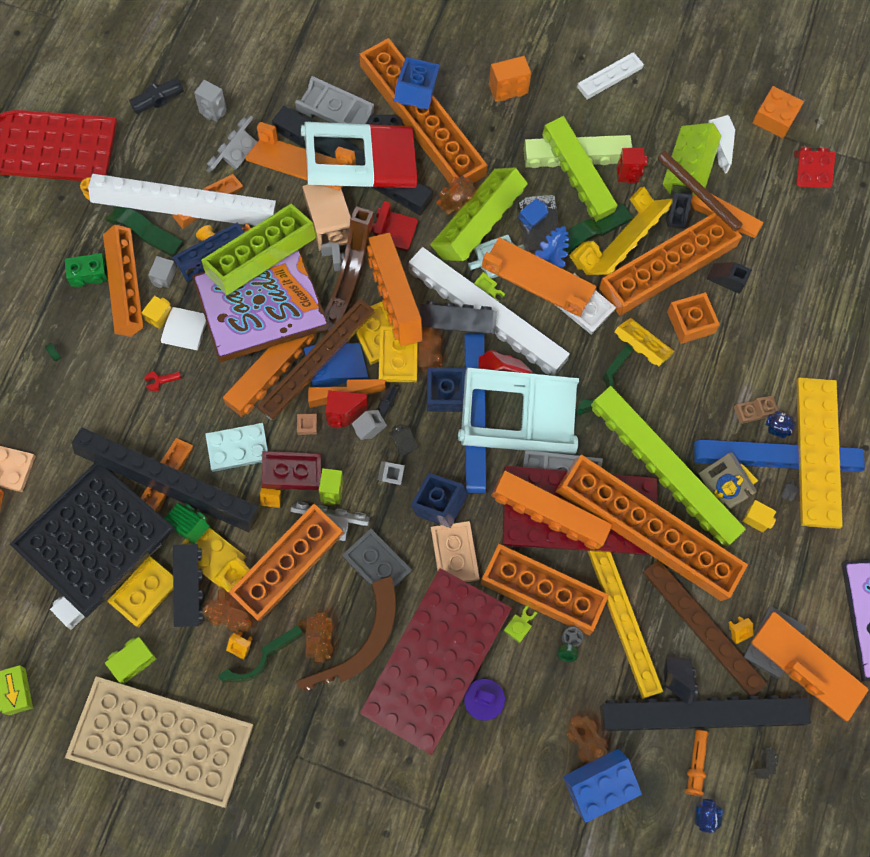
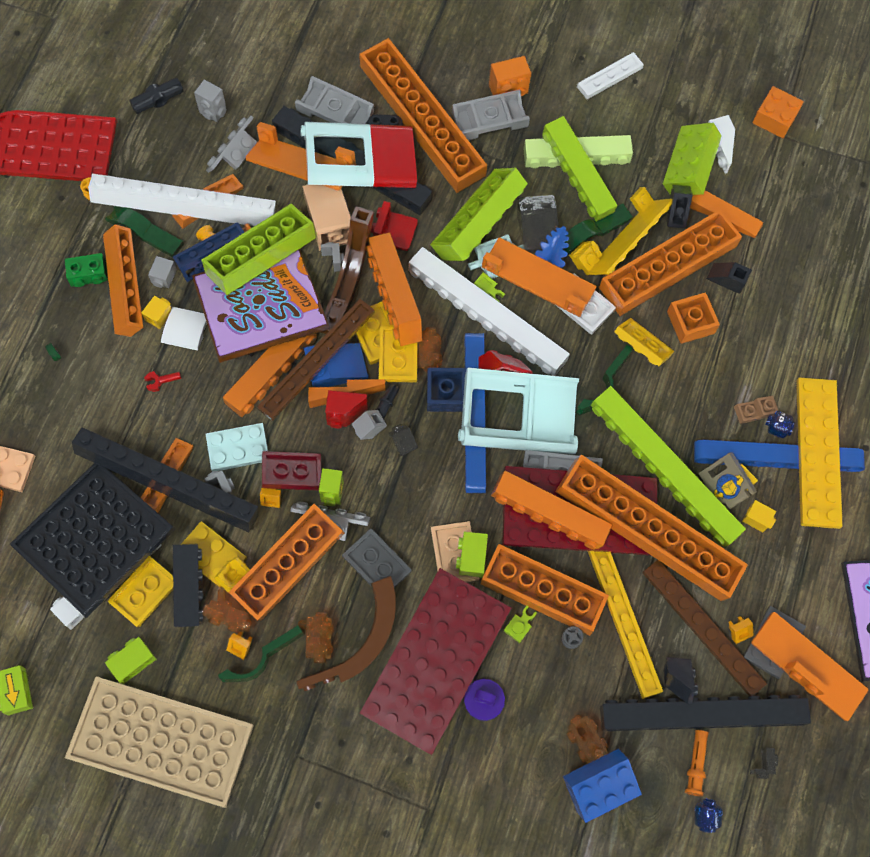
(187, 523): green brick -> none
(219, 477): none -> light grey bracket
(306, 424): nougat plate -> none
(391, 472): light grey brick -> none
(416, 83): blue slope -> none
(439, 500): dark blue brick -> none
(452, 198): clear orange brick -> none
(457, 318): black brick -> none
(473, 554): none -> lime brick
(490, 114): none -> light grey piece
(533, 213): blue brick -> none
(567, 653): dark green tile -> none
(631, 165): red brick -> none
(700, 191): reddish brown axle -> none
(790, 491): dark grey piece -> none
(815, 167): red bracket -> none

